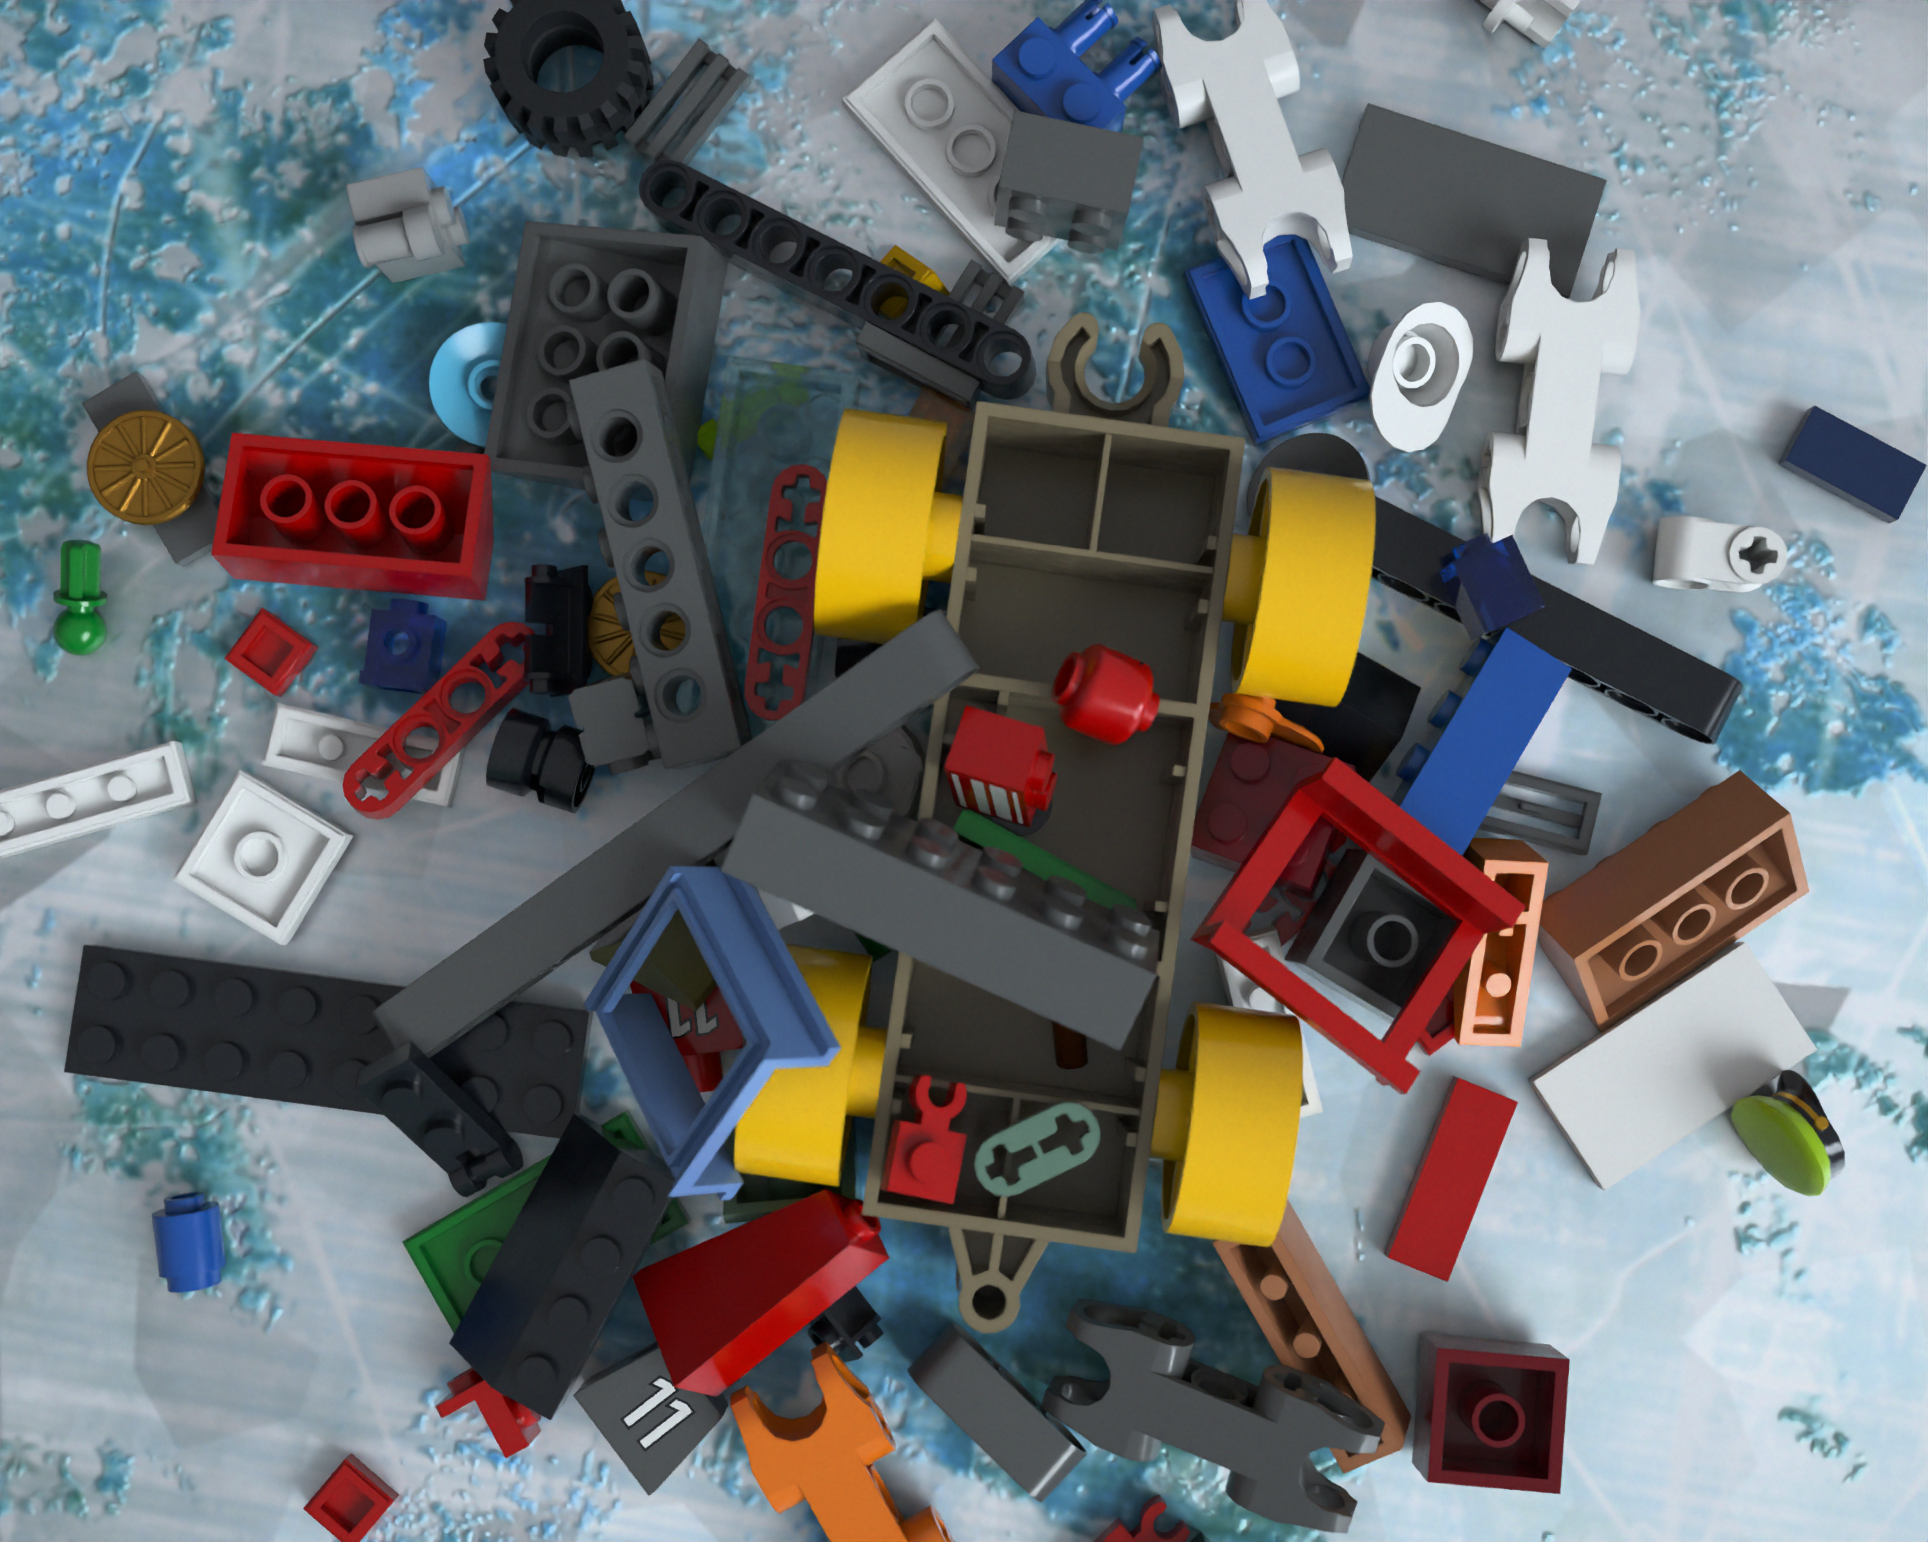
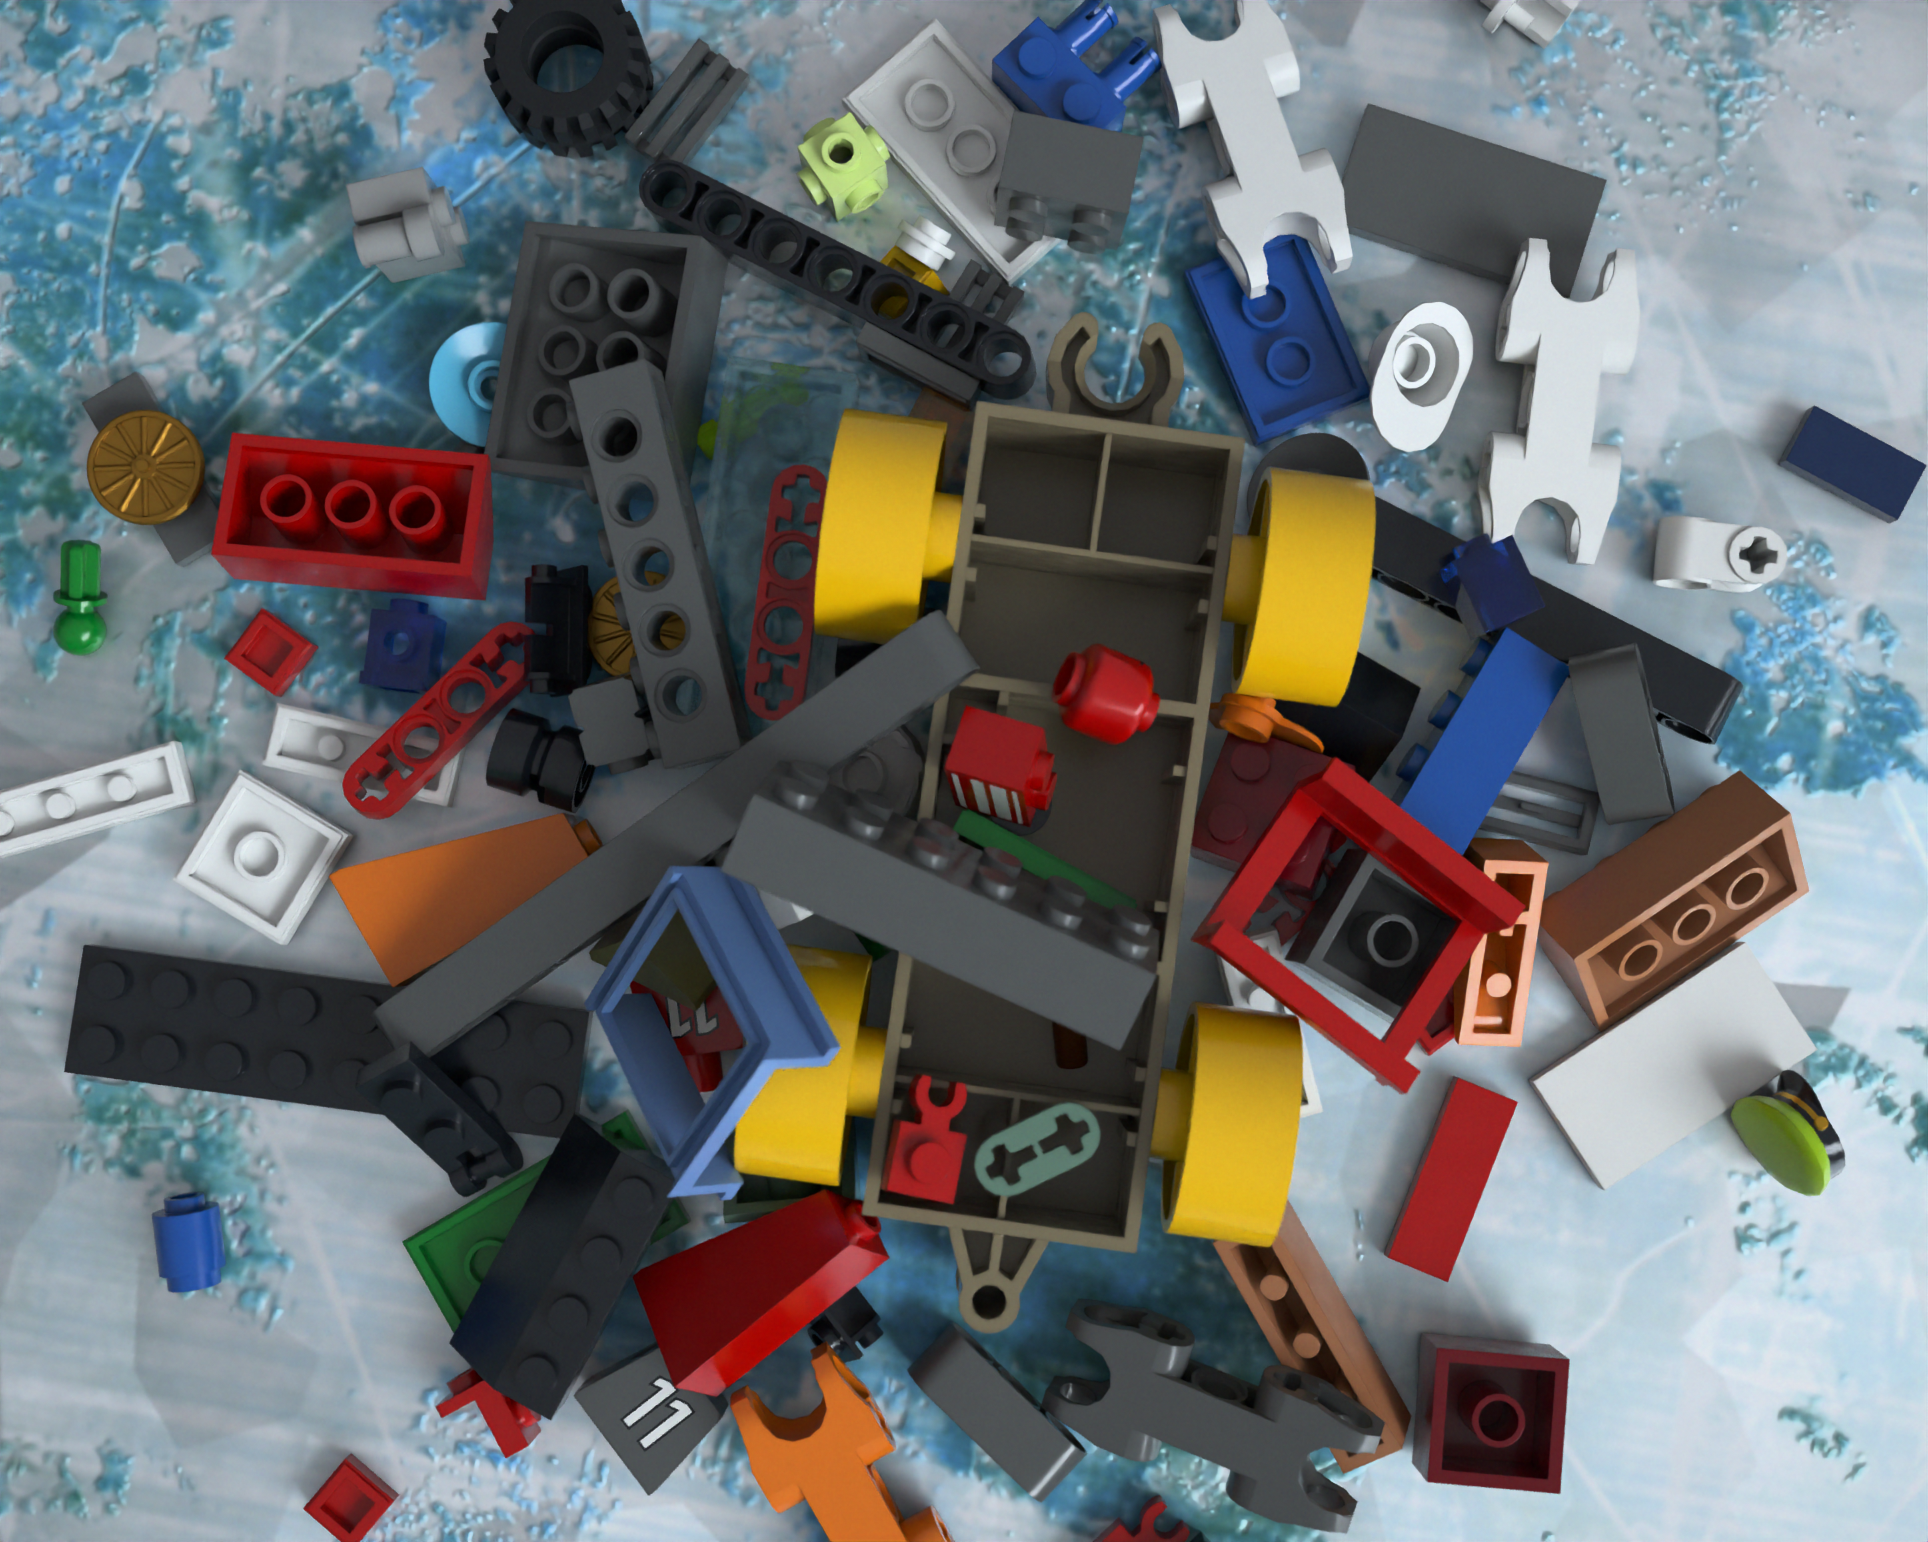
(442, 896): none -> orange slope
(847, 185): none -> yellowish green brick
(925, 242): none -> white plate
(1621, 733): none -> dark grey beam

